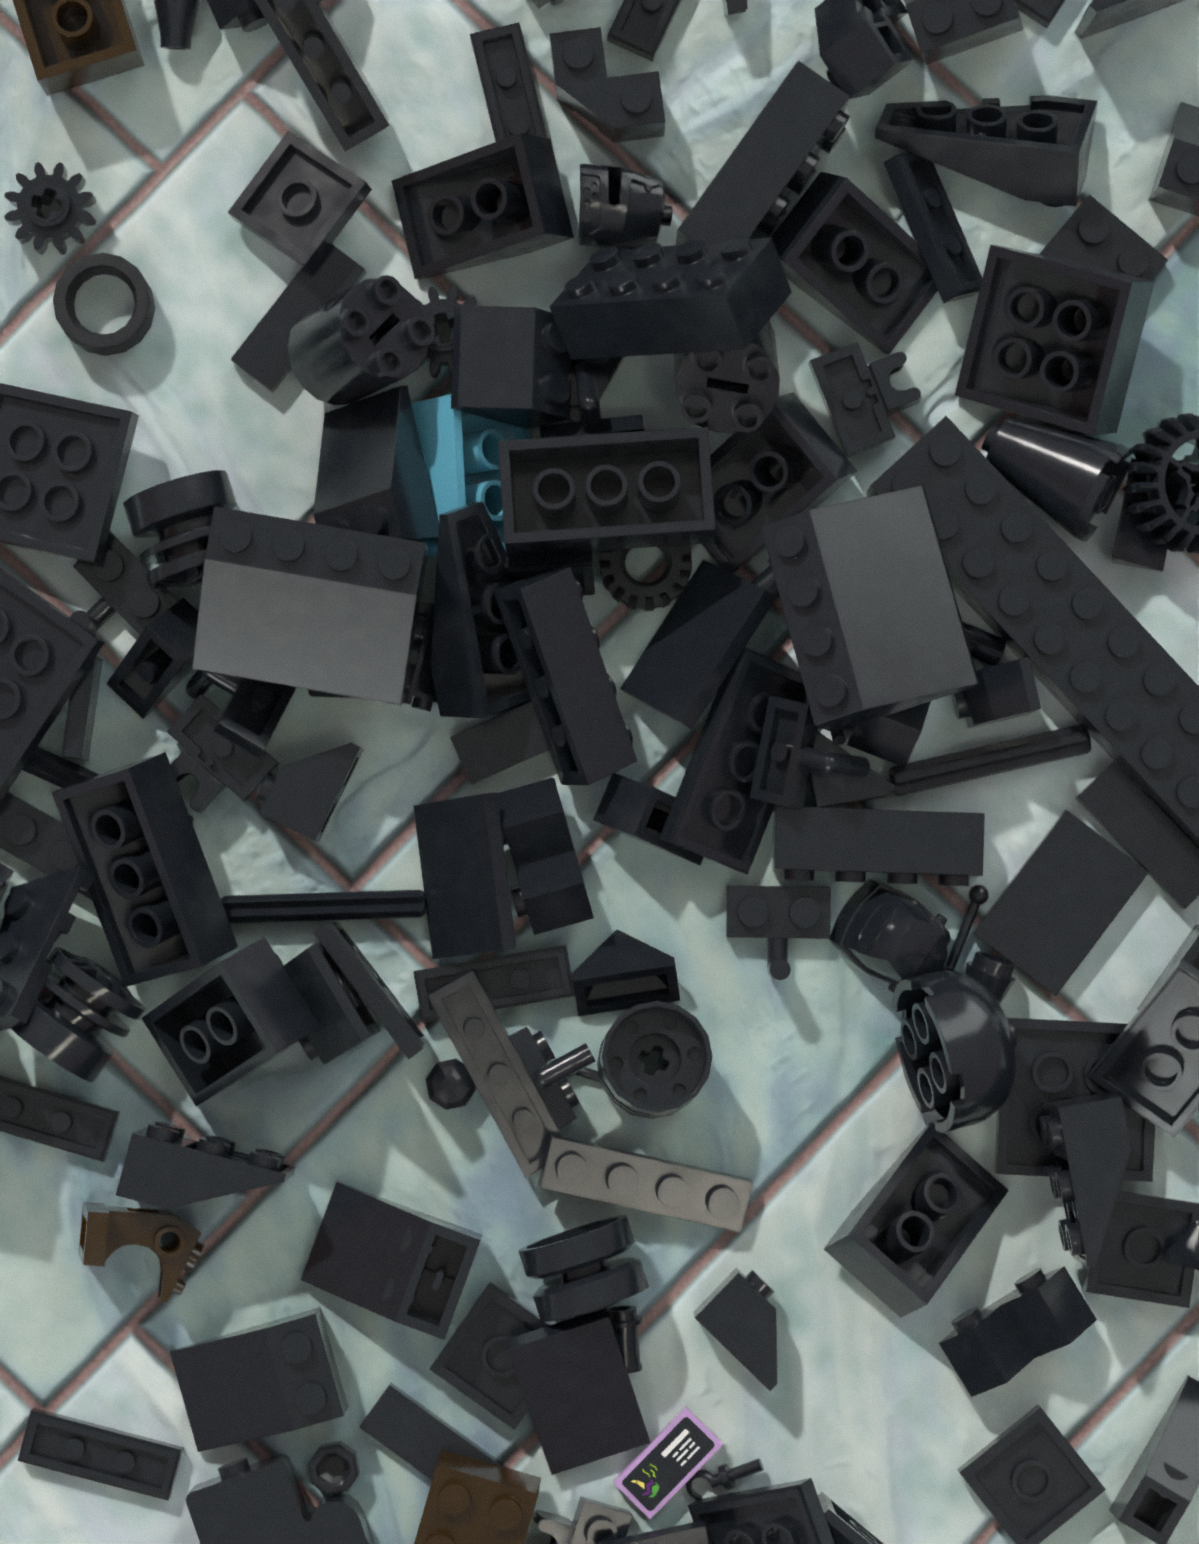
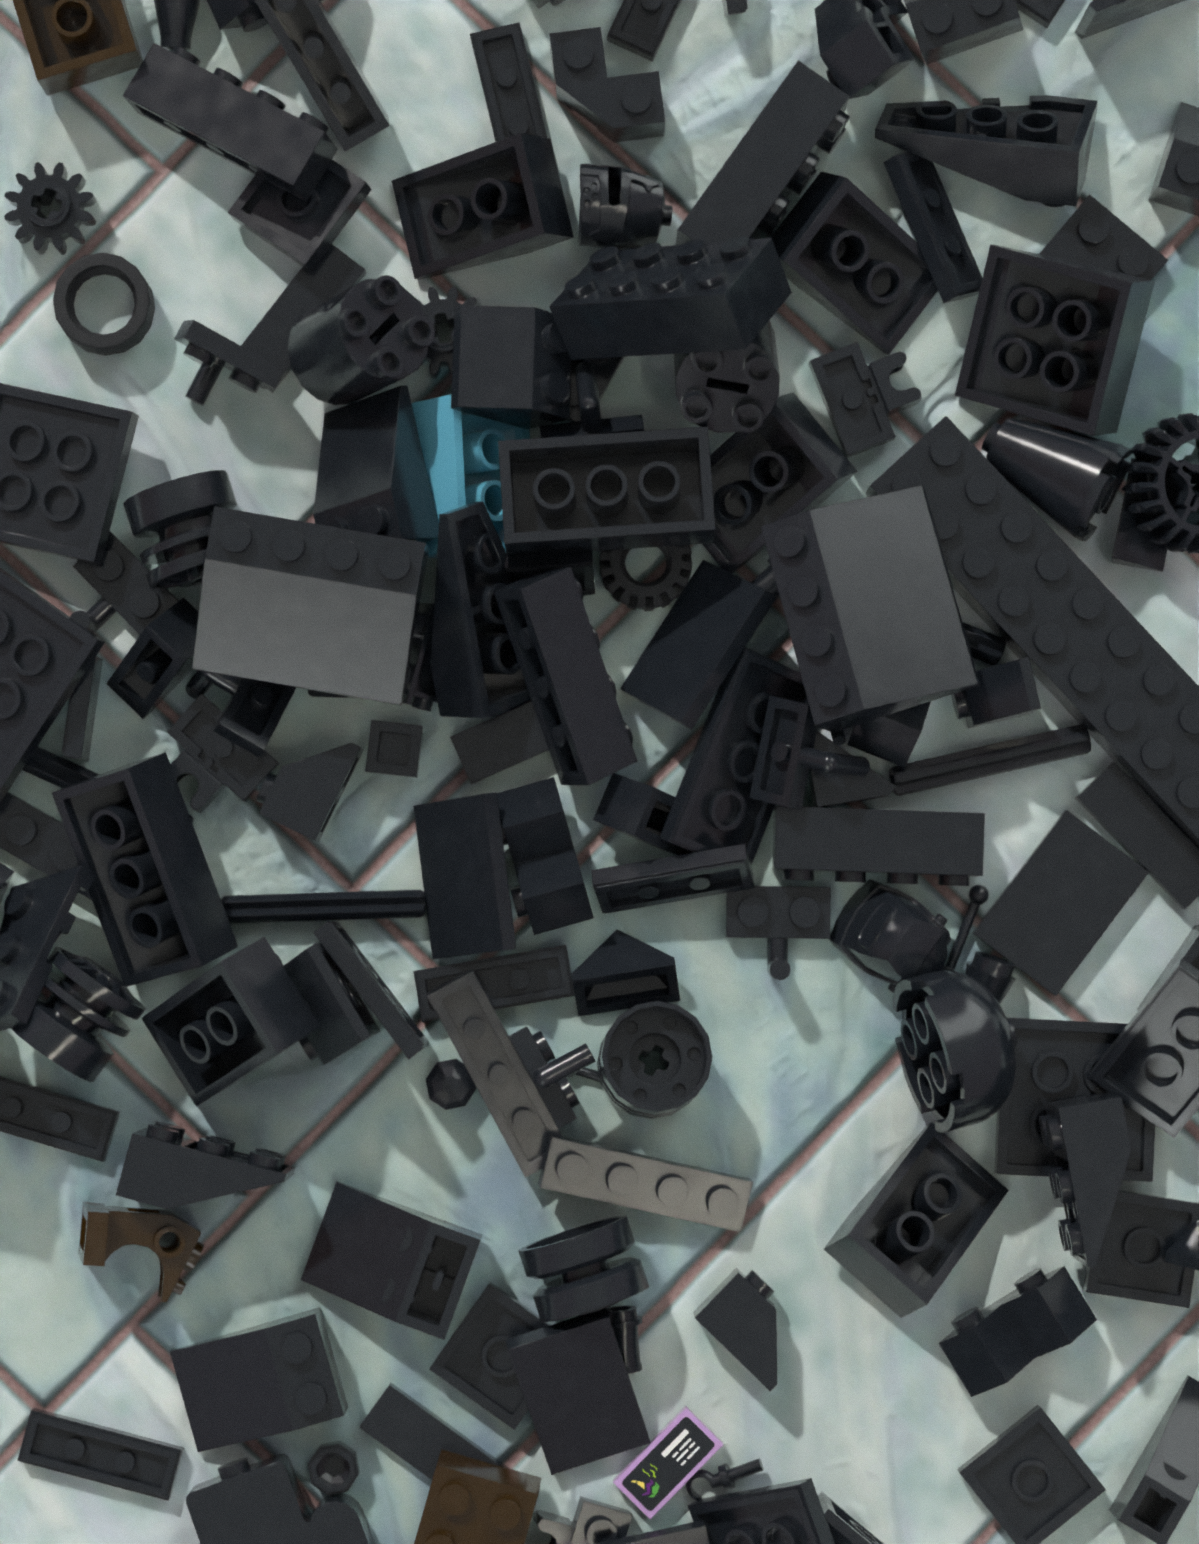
(216, 352): none -> black plate
(231, 121): none -> black brick
(394, 748): none -> black plate
(673, 879): none -> black tile

